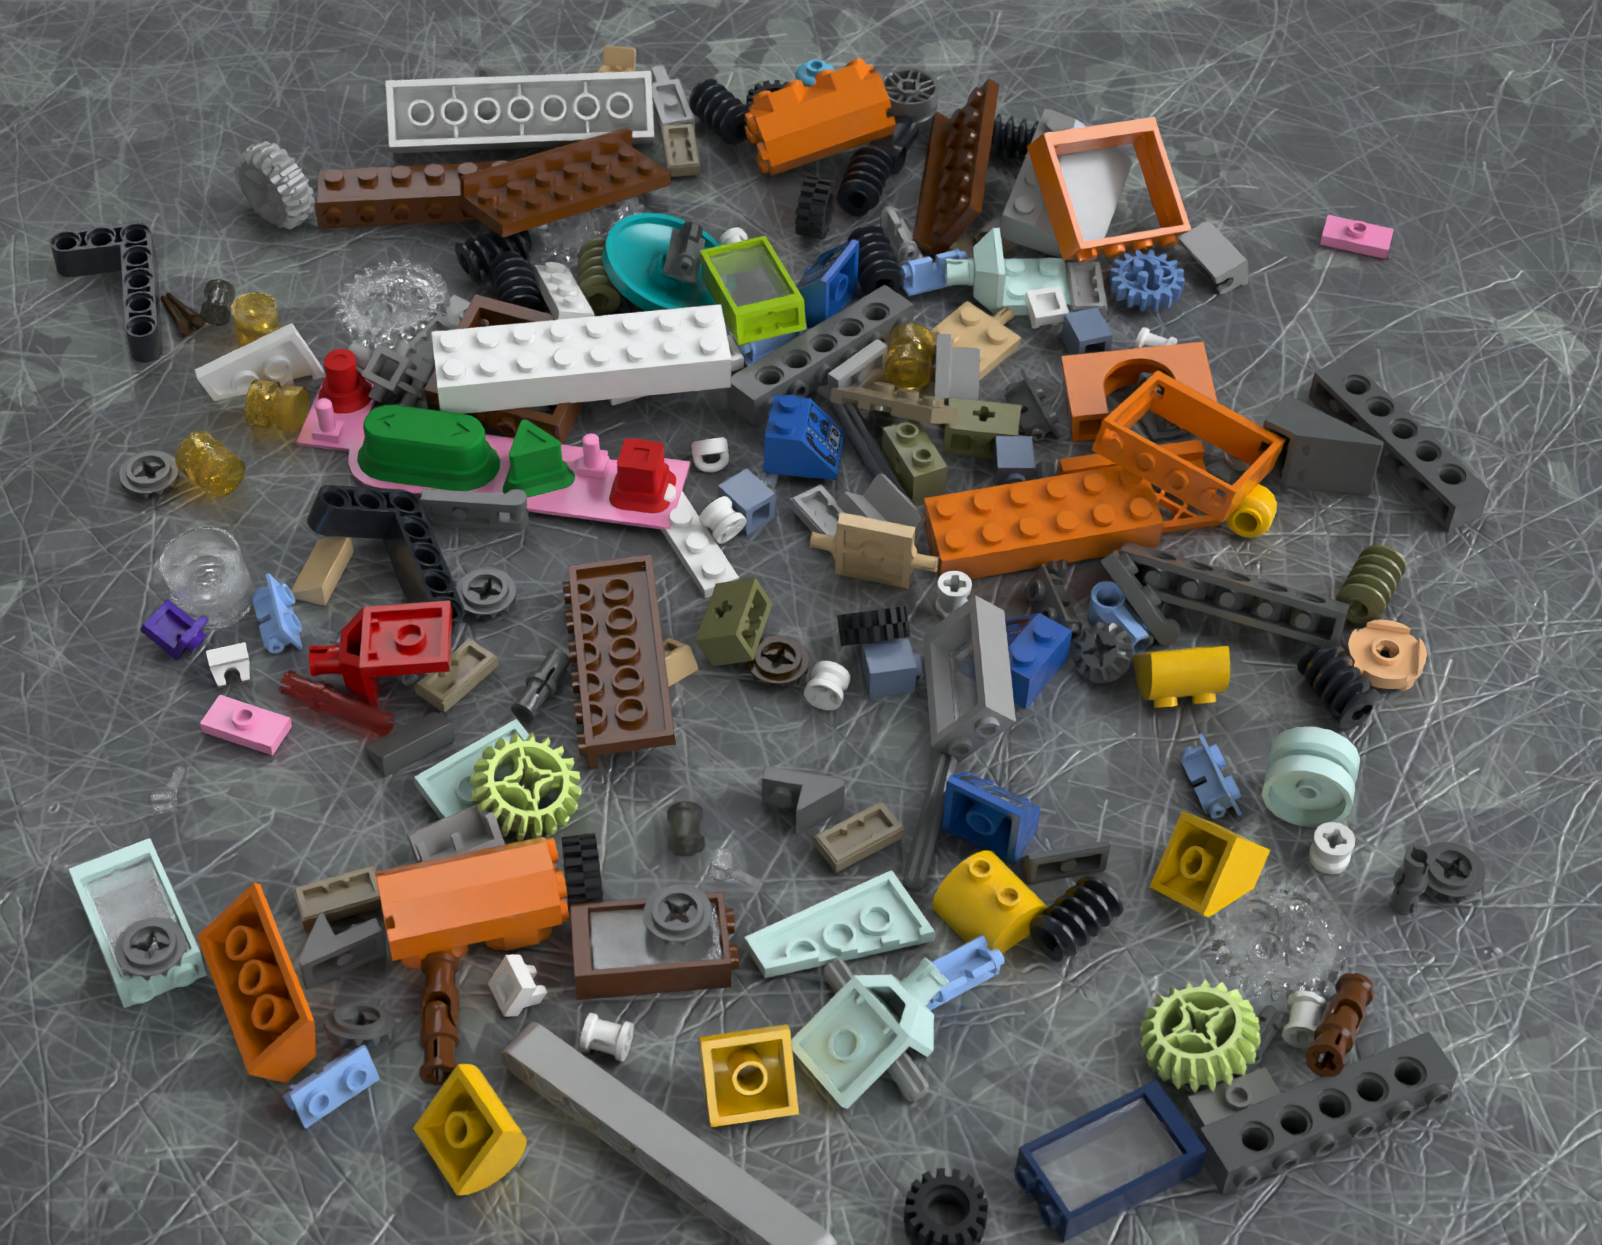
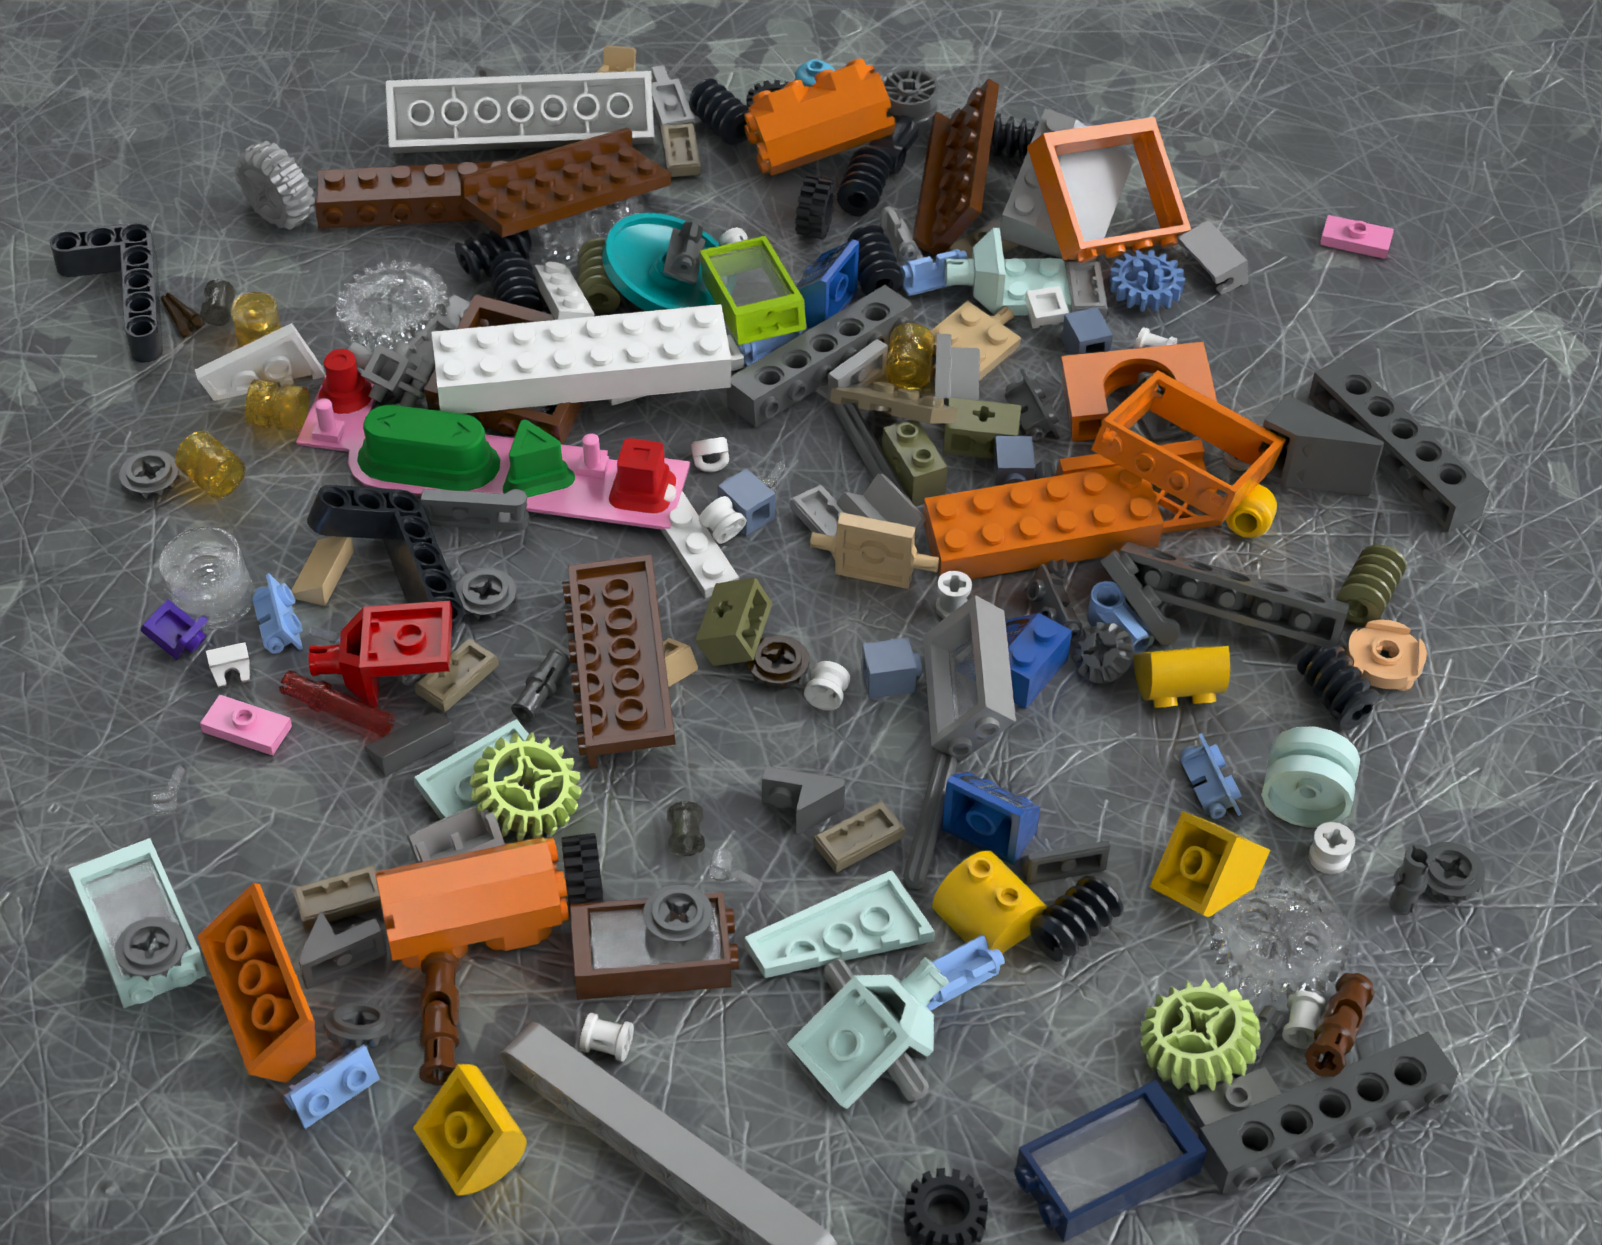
(514, 986): white tile -> none
(748, 1075): yellow brick -> none
(801, 440): blue slope -> none
(873, 626): black tyre -> none

